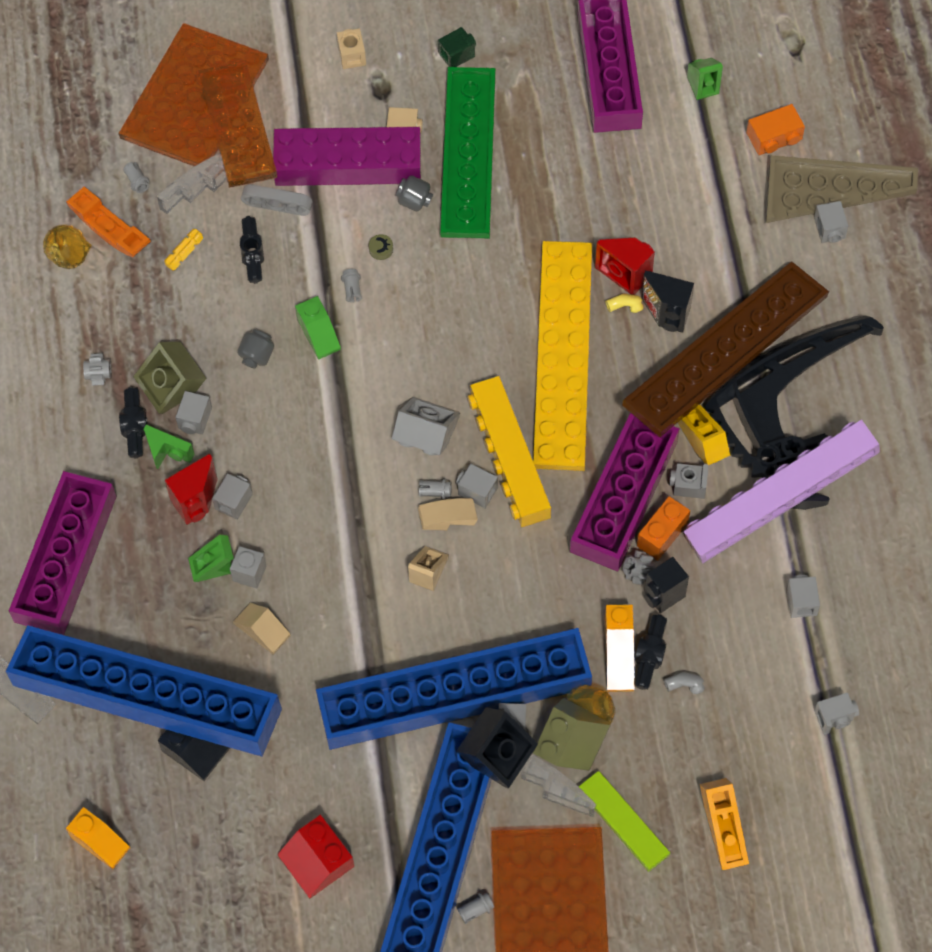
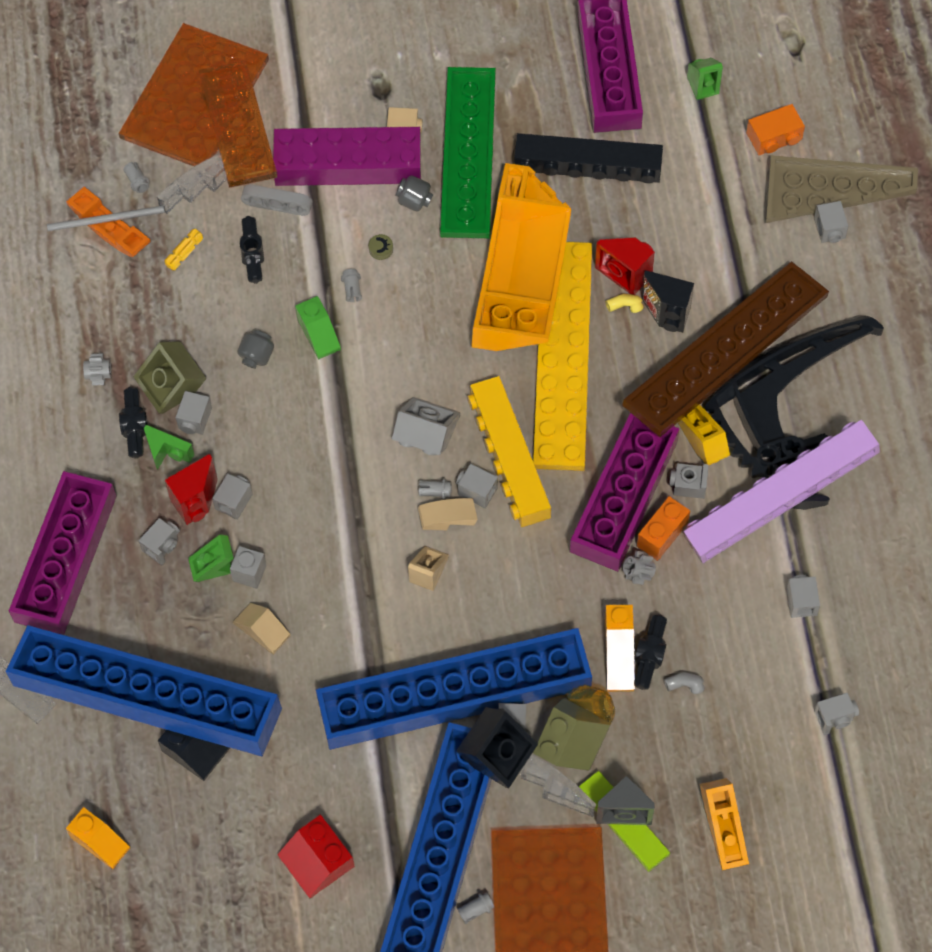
(66, 246): clear yellow hair -> none
(106, 218): none -> light grey axle
(159, 540): none -> light grey brick
(351, 48): tan brick -> none
(456, 47): clear green brick -> none
(521, 263): none -> light orange slope
(589, 158): none -> black brick
(625, 805): none -> dark grey slope
(666, 585): black brick -> none

